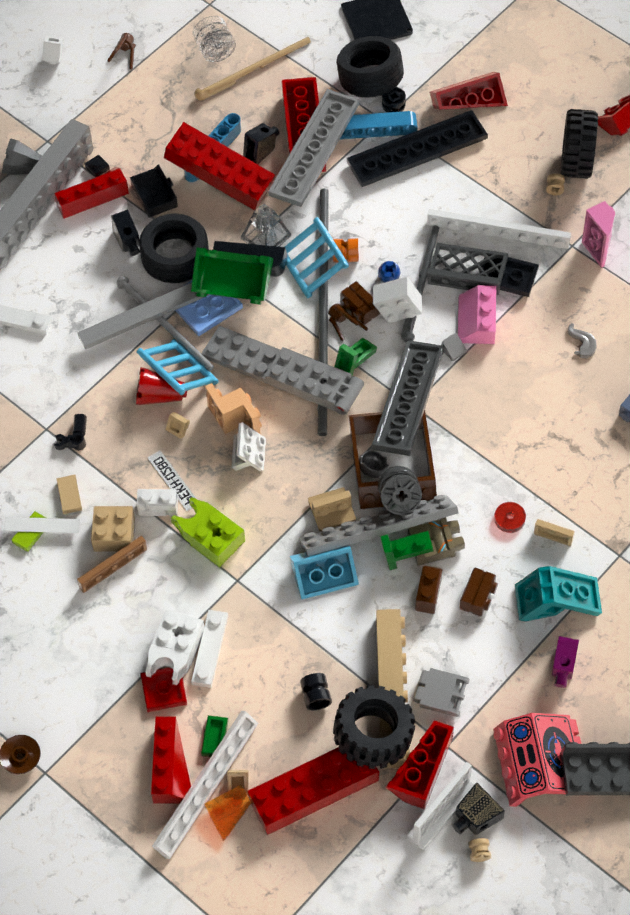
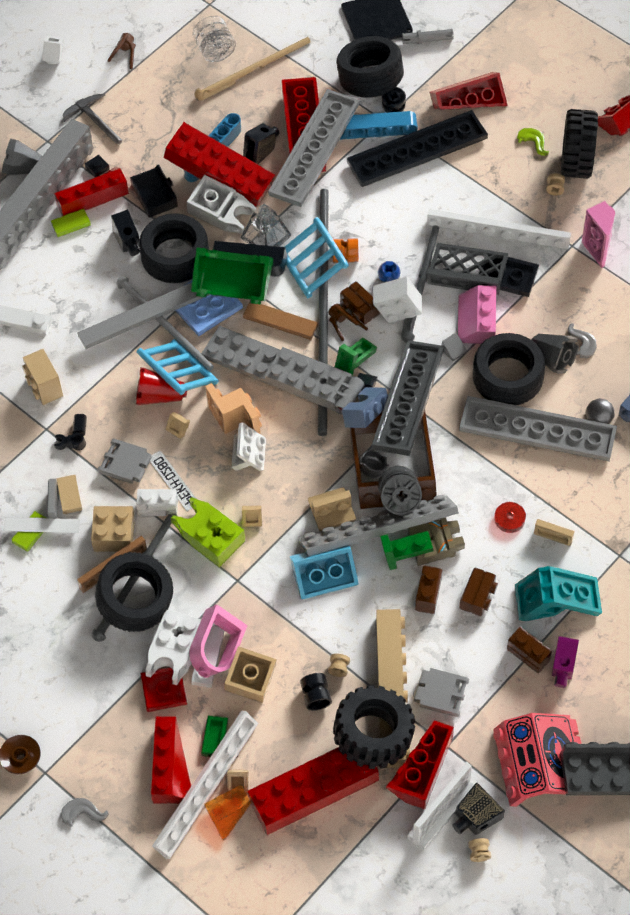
(42, 377): none -> tan brick
(52, 502): none -> light grey tile
(70, 223): none -> lime tile
(78, 806): none -> light grey piece
(83, 105): none -> flat silver piece
(98, 635): none -> dark grey bar
(126, 462): none -> light grey plate
(141, 566): none -> black tyre
(219, 205): none -> white brick
(226, 622): none -> bright pink window
(250, 674): none -> tan brick
(251, 516): none -> tan tile
(281, 320): none -> medium nougat tile
(339, 665): none -> tan wheel
(369, 380): none -> black slope
(370, 405): none -> sand blue arch
(427, 36): none -> light grey pin
(508, 346): none -> black tyre
(529, 650): none -> reddish brown brick
(534, 135): none -> lime piece
(538, 428): none -> light grey plate
(557, 350): none -> dark grey cone
(600, 411): none -> flat silver hair

